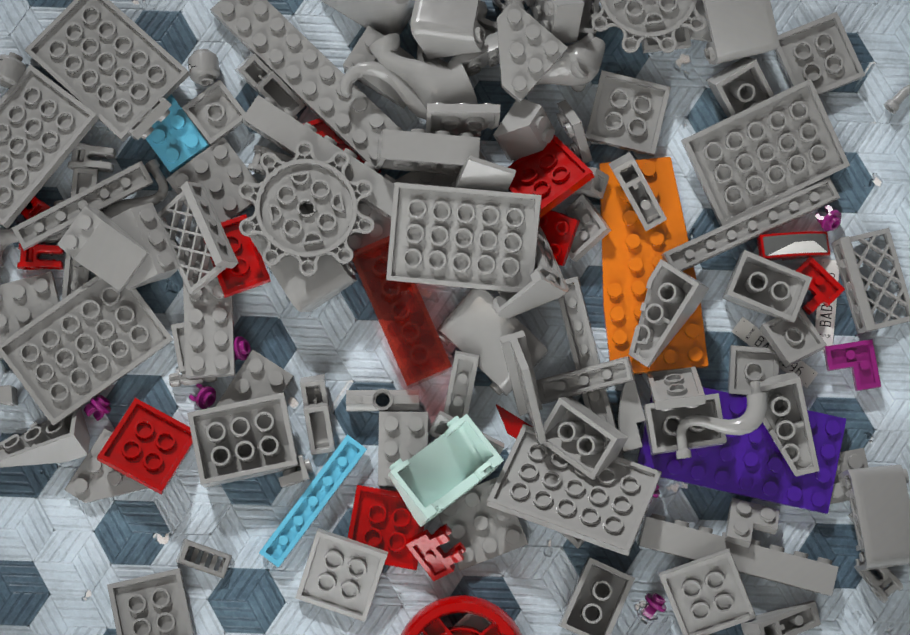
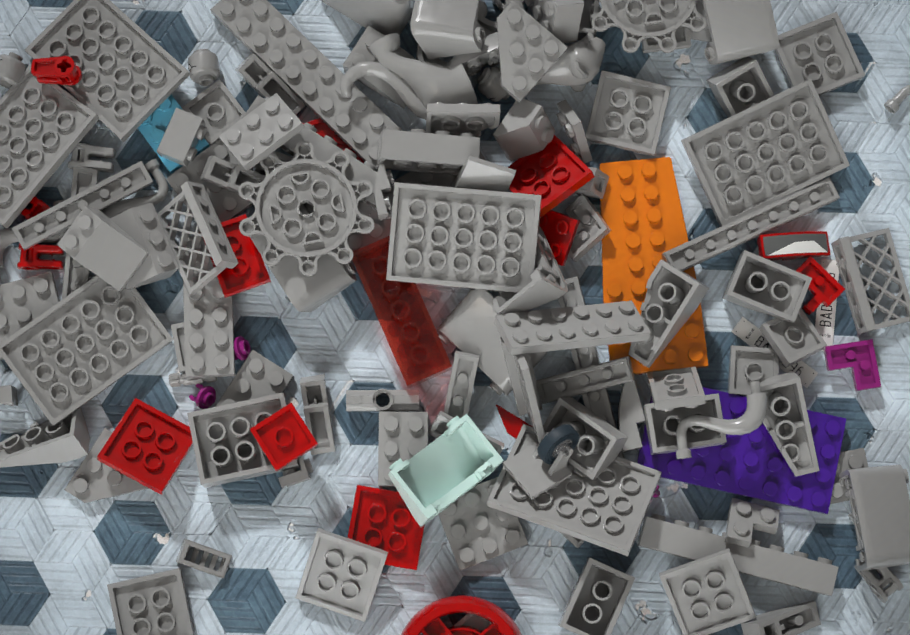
(56, 70): none -> red piece
(99, 406): magenta plate -> none
(159, 113): light grey plate -> none
(182, 137): none -> light grey brick
(227, 174): none -> light grey slope
(261, 132): none -> light grey plate
(283, 436): none -> red plate
(313, 501): medium azure plate -> none
(382, 186): none -> light grey slope
(431, 556): red plate -> none
(490, 84): none -> light grey head
(545, 463): none -> light grey plate
(571, 327): none -> light grey plate
(637, 191): light grey slope -> none
(655, 603): magenta plate -> none
(831, 220): magenta plate -> none

